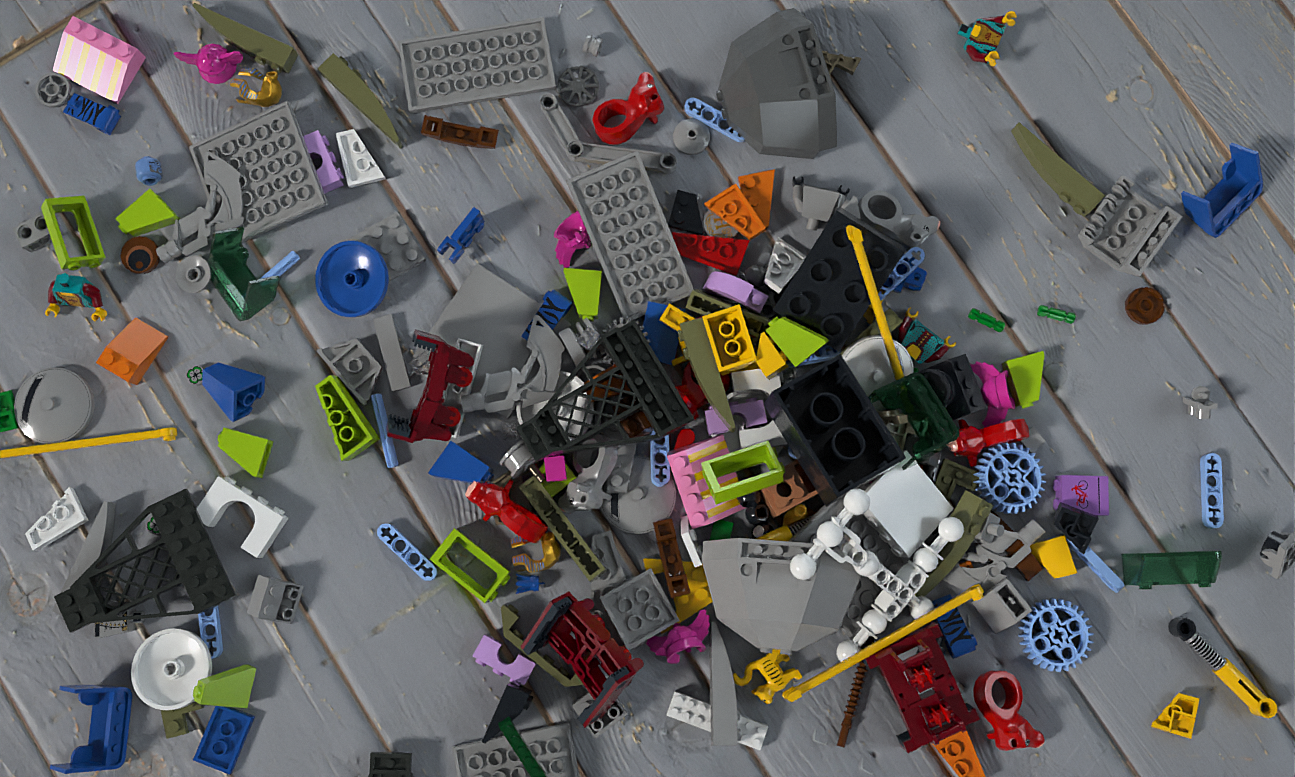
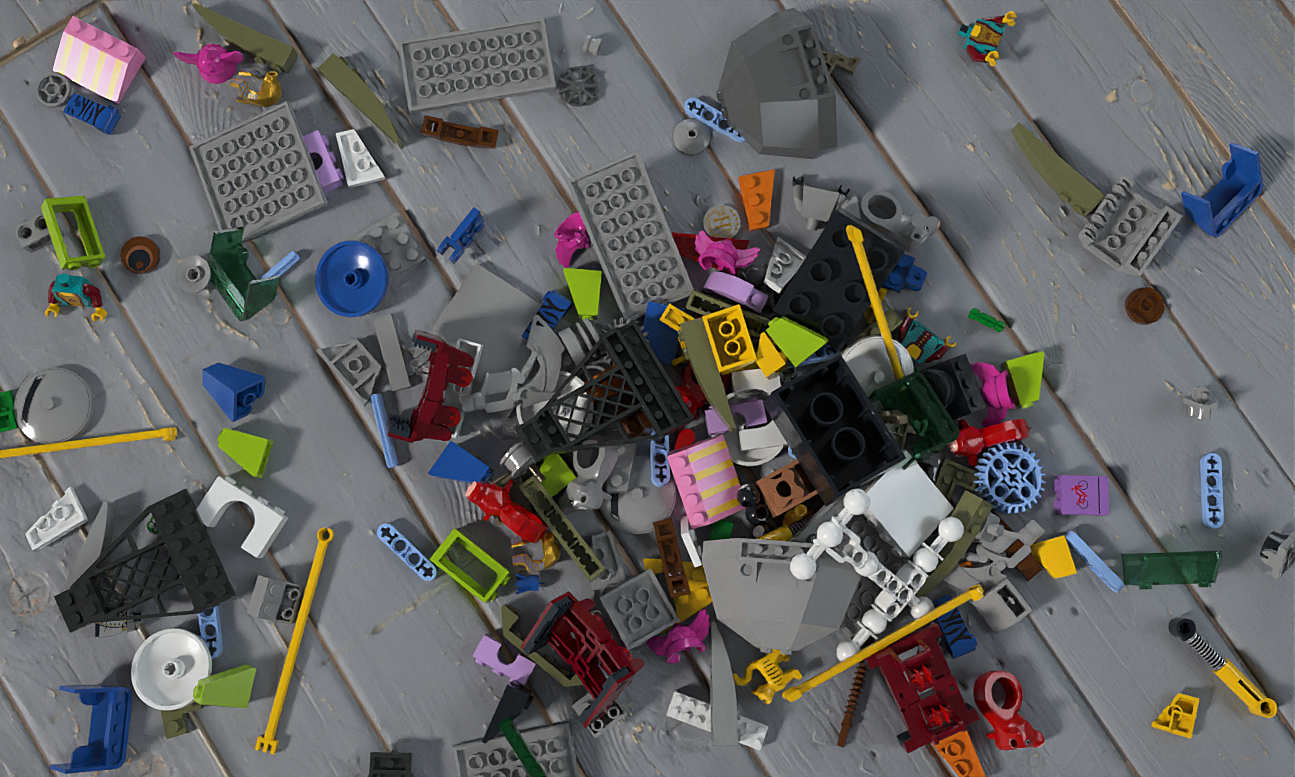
(132, 351): orange slope -> none
(146, 215): lime slope -> none
(148, 171): medium blue head -> none
(194, 375): tile -> none
(222, 180): light grey piece -> none
(224, 738): blue tile -> none
(268, 739): none -> yellow hinge
(348, 423): lime wedge -> none
(555, 468): dark pink brick -> none
(588, 338): clear slope -> none
(594, 152): light grey piece -> none
(641, 104): red animal -> none
(686, 214): black wing -> none
(723, 254): none -> dark pink helmet
(737, 212): orange wing -> none
(740, 460): lime piece -> none
(897, 278): light blue beam -> none
(1056, 314): green axle -> none
(1063, 637): light blue gear -> none
(1075, 524): black slope -> none

